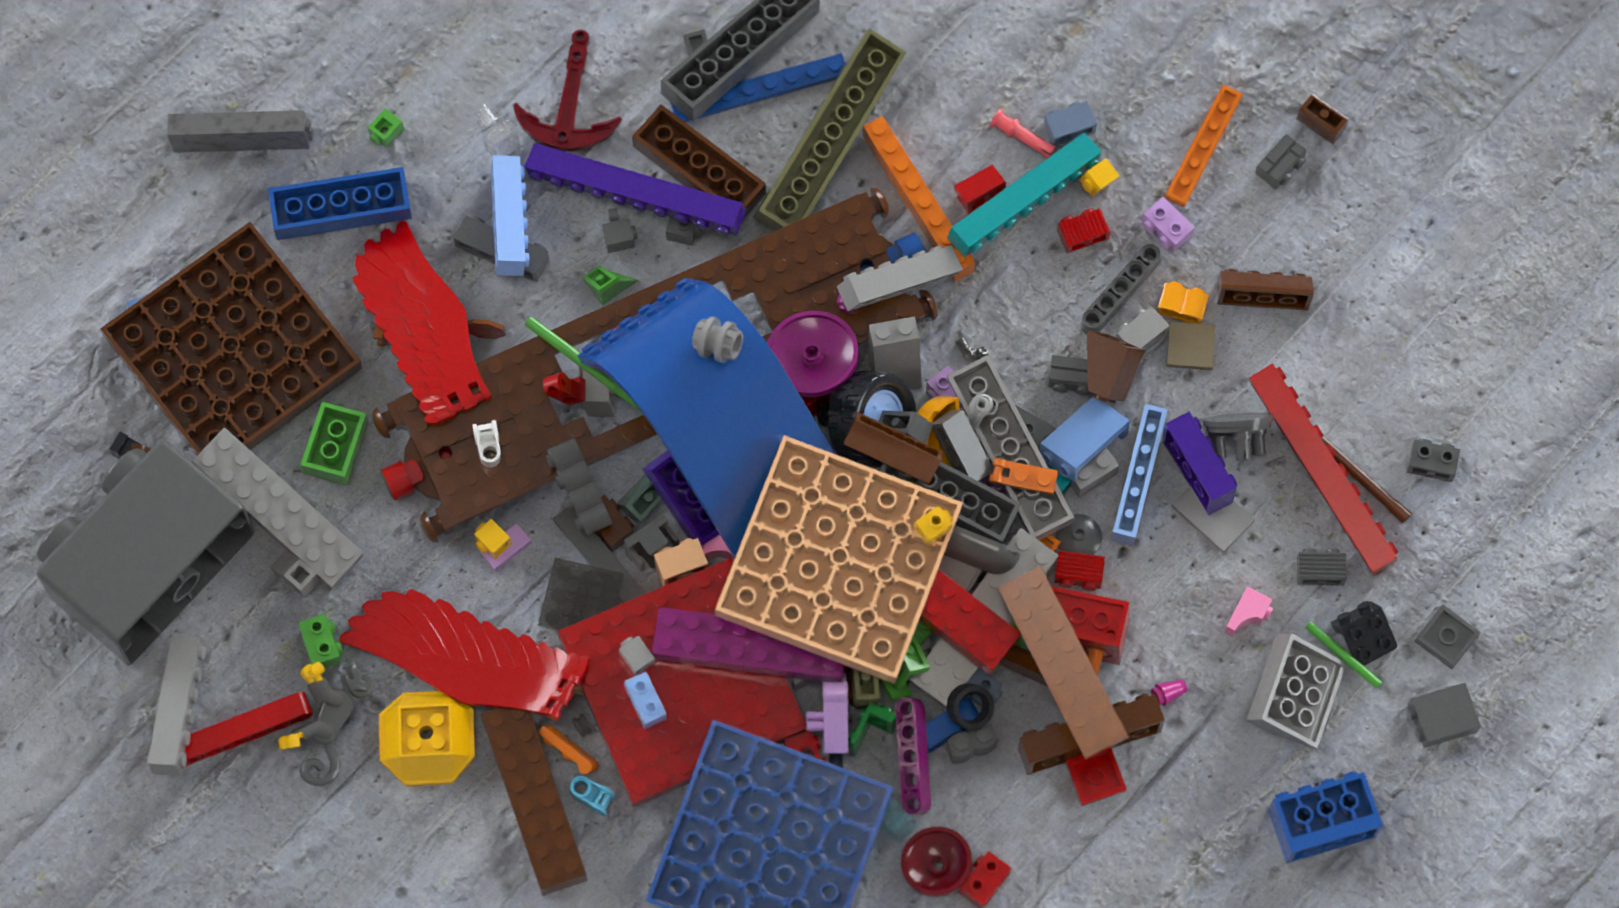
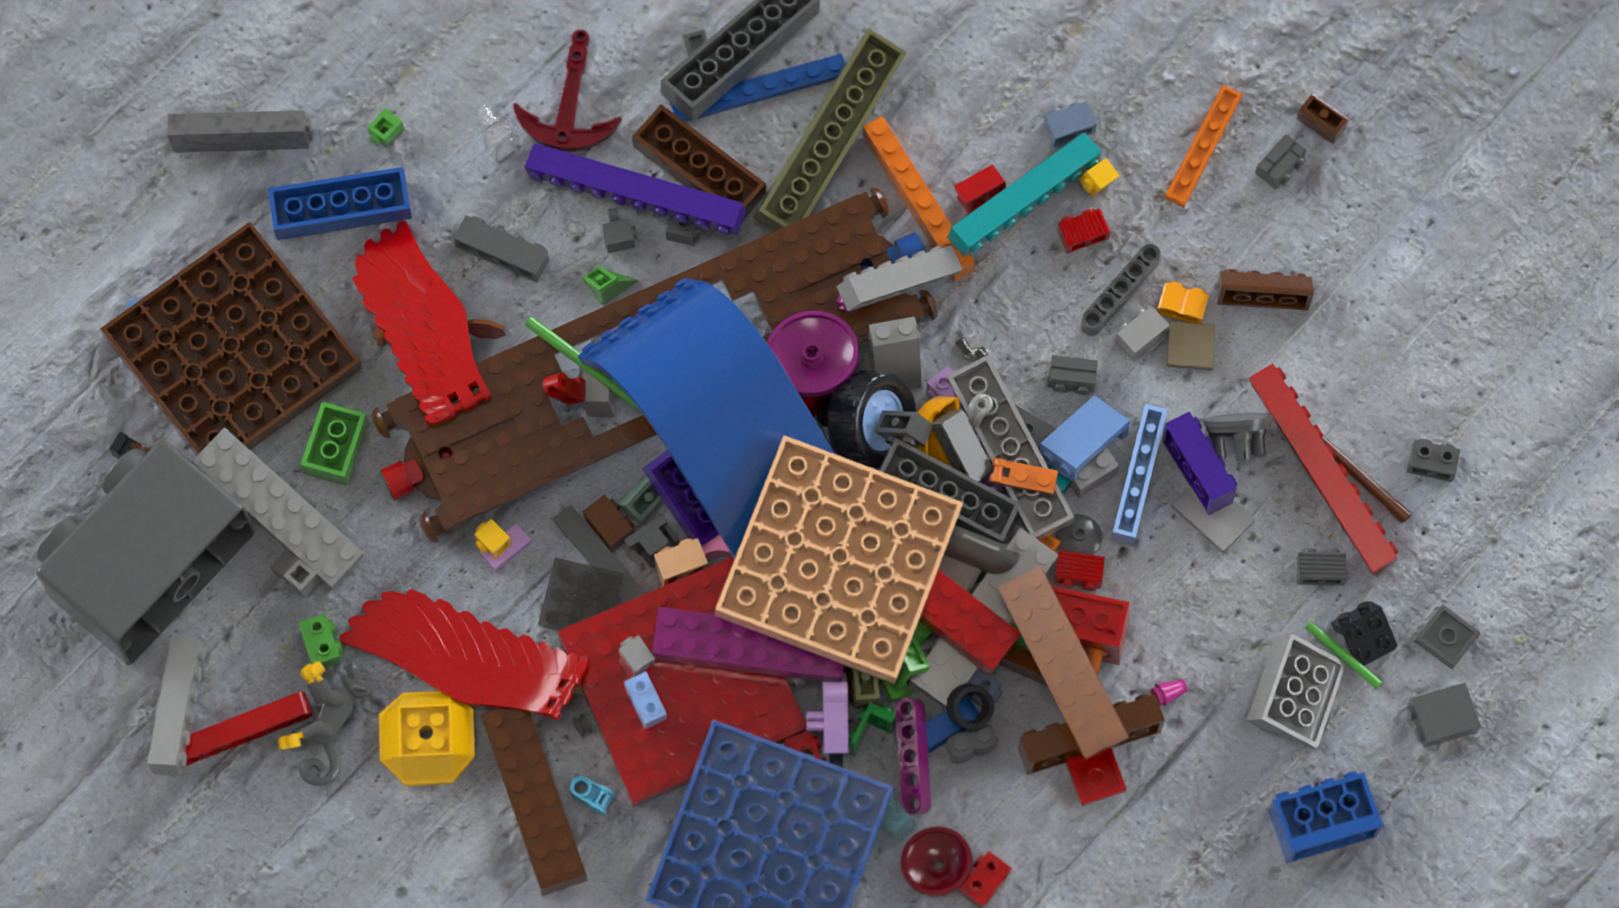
(487, 439): white piece -> none
(508, 216): light blue brick -> none
(569, 749): orange plate -> none
(579, 486): dark grey brick -> none
(721, 340): light grey piece -> none
(893, 447): reddish brown brick -> none
(934, 525): yellow brick -> none
(1014, 129): coral pin -> none
(1111, 366): reddish brown slope -> none
(1167, 225): lavender brick -> none
(1250, 610): bright pink arch -> none

